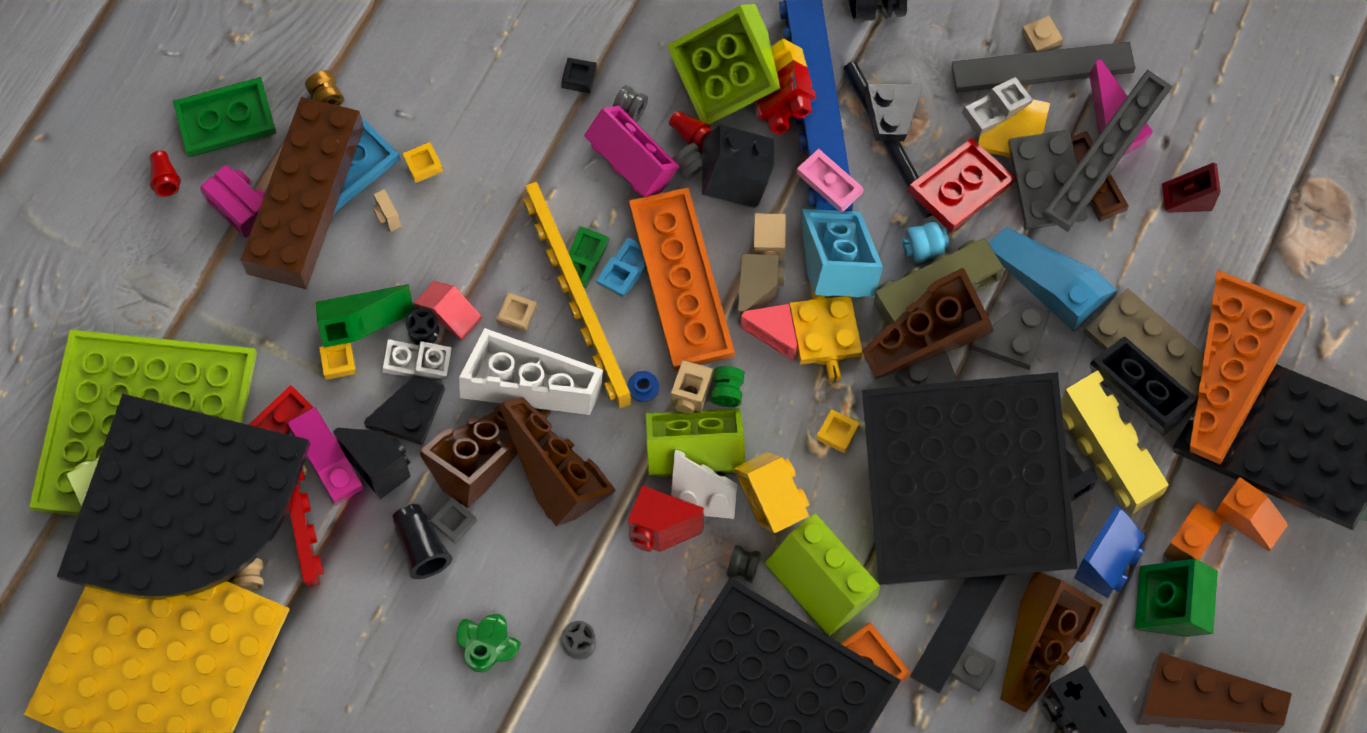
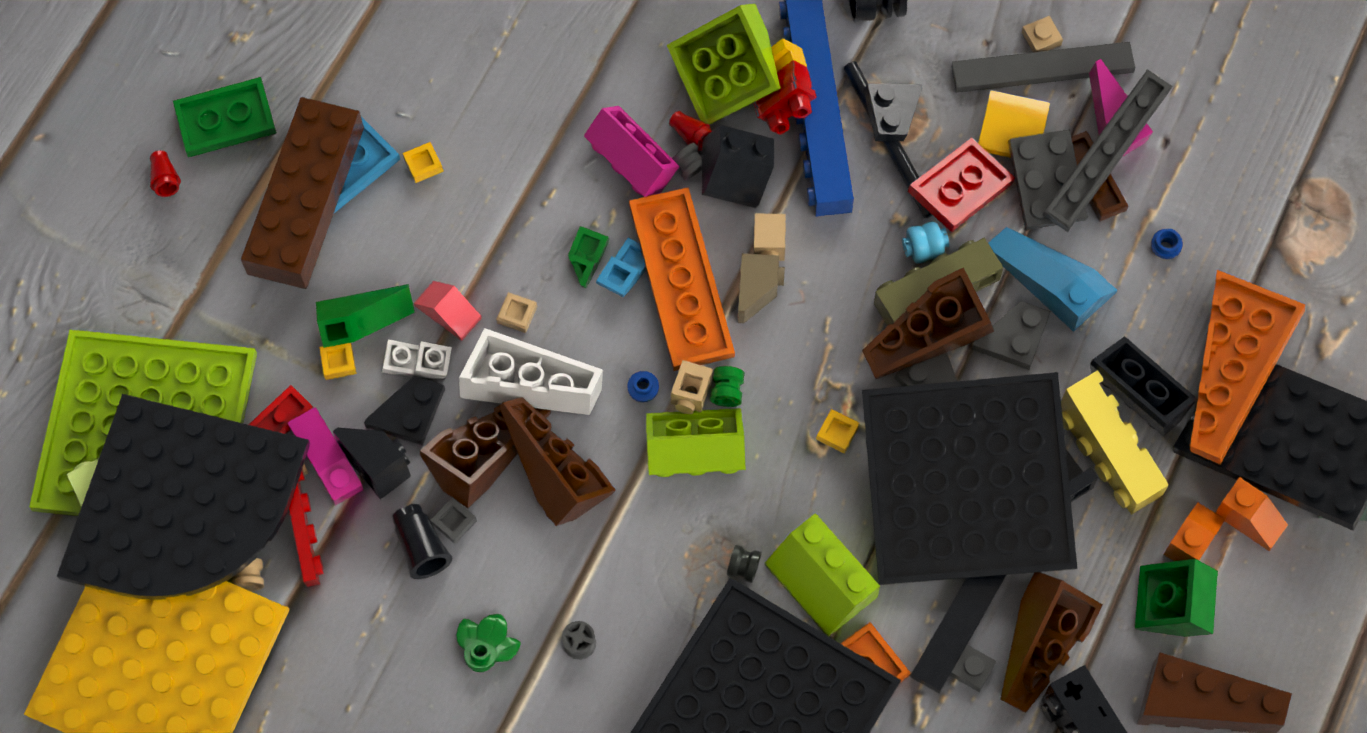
(233, 198): dark pink brick -> none
(322, 88): pearl gold wheel -> none
(386, 211): tan plate -> none
(420, 320): black wheel -> none
(579, 75): black tile -> none
(580, 304): yellow plate -> none
(631, 103): dark grey wheel -> none
(663, 520): red slope -> none
(703, 487): white wing -> none
(772, 491): yellow brick -> none
(773, 328): coral slope -> none
(826, 332): yellow plate -> none
(830, 180): bright pink plate -> none
(840, 253): medium azure slope -> none
(997, 107): light grey slope -> none
(1111, 554): blue slope -> none
(1151, 334): dark tan plate -> none
(1169, 236): none -> blue plate
(1193, 191): dark red slope -> none

